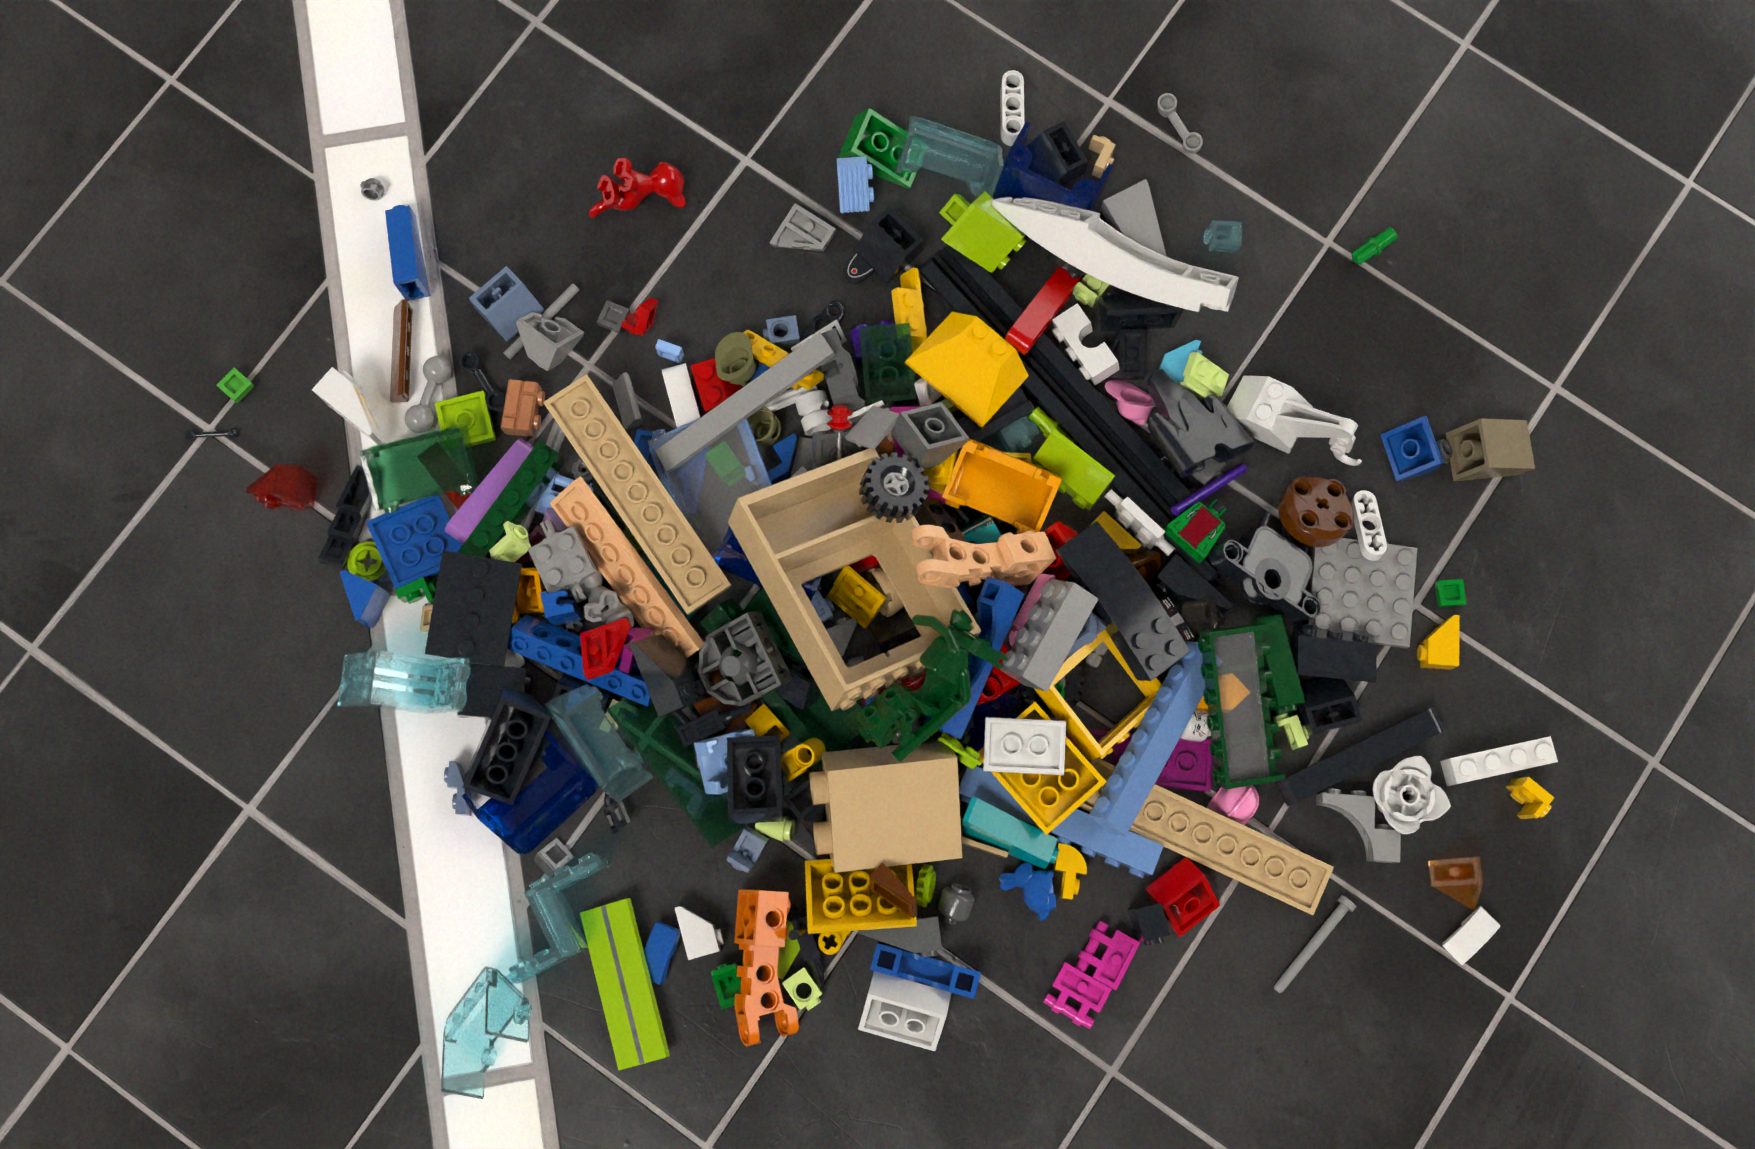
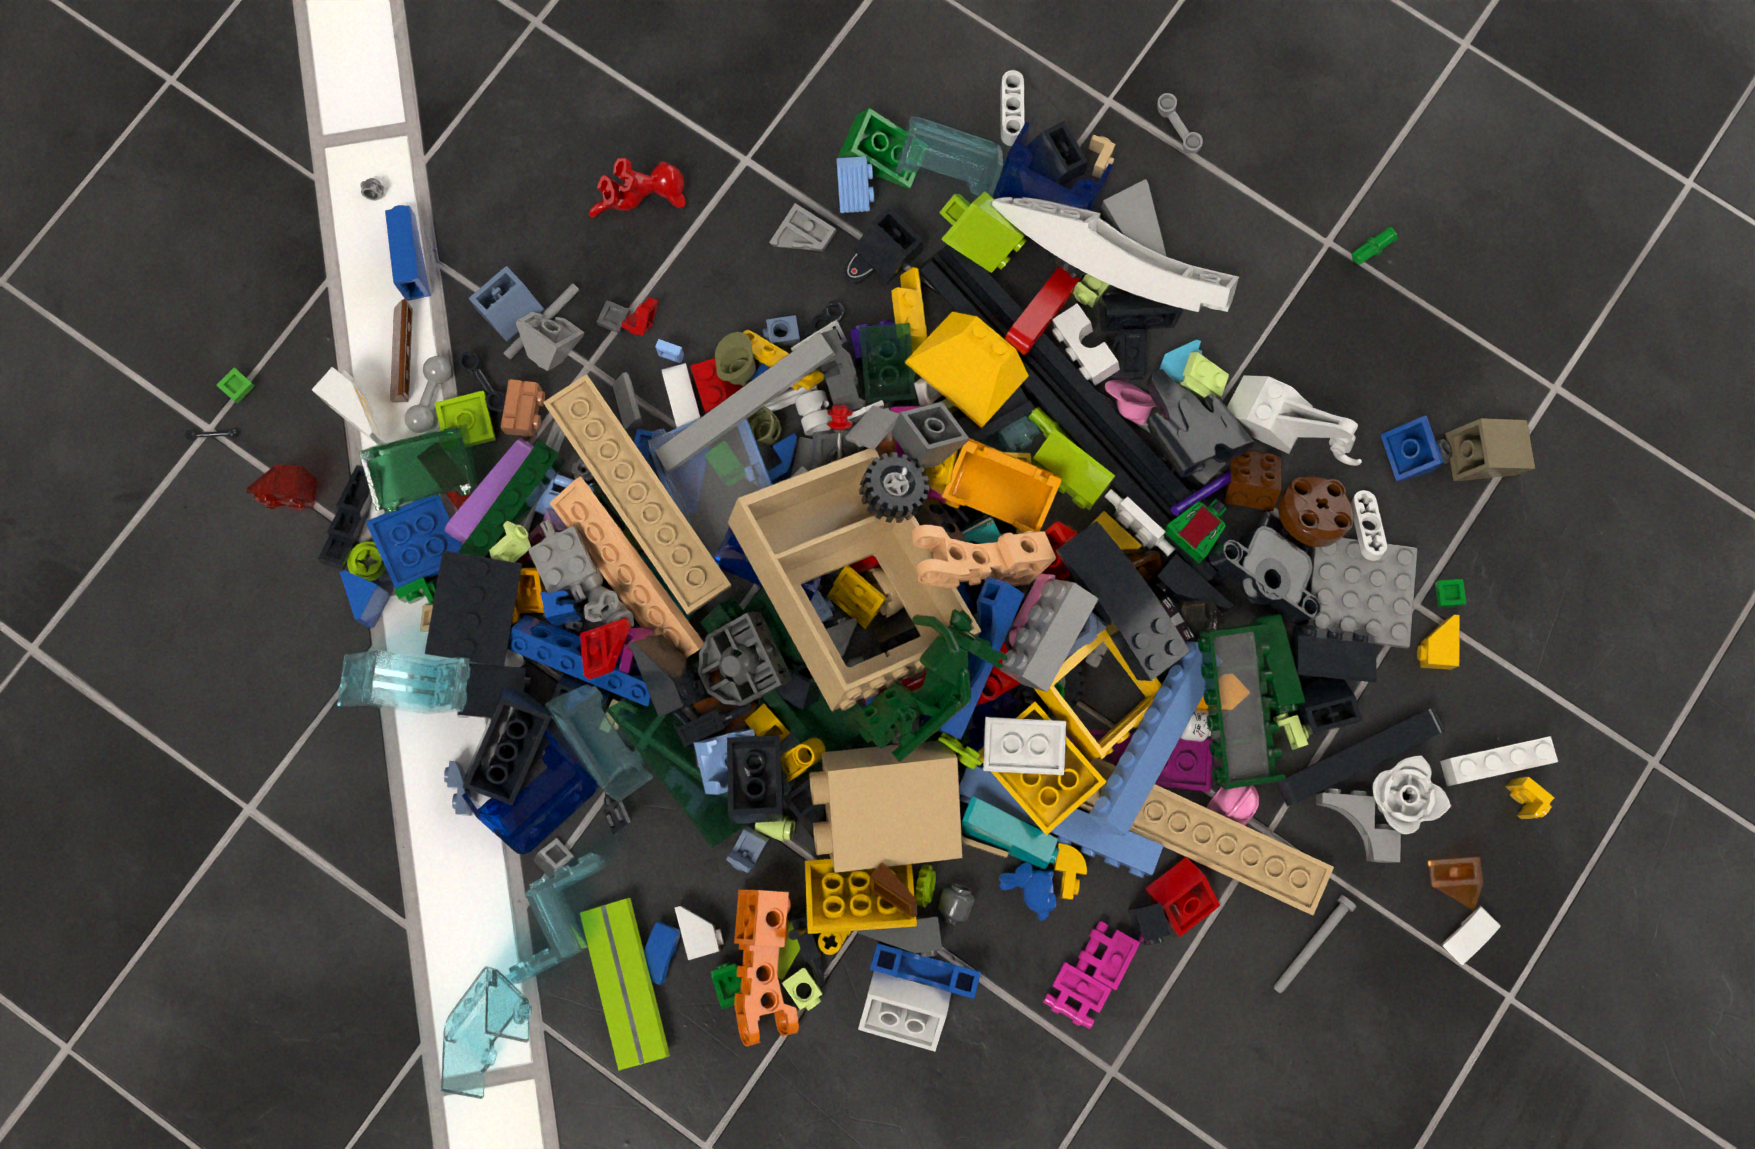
(1229, 231): clear light blue brick -> none
(1254, 481): none -> reddish brown bracket

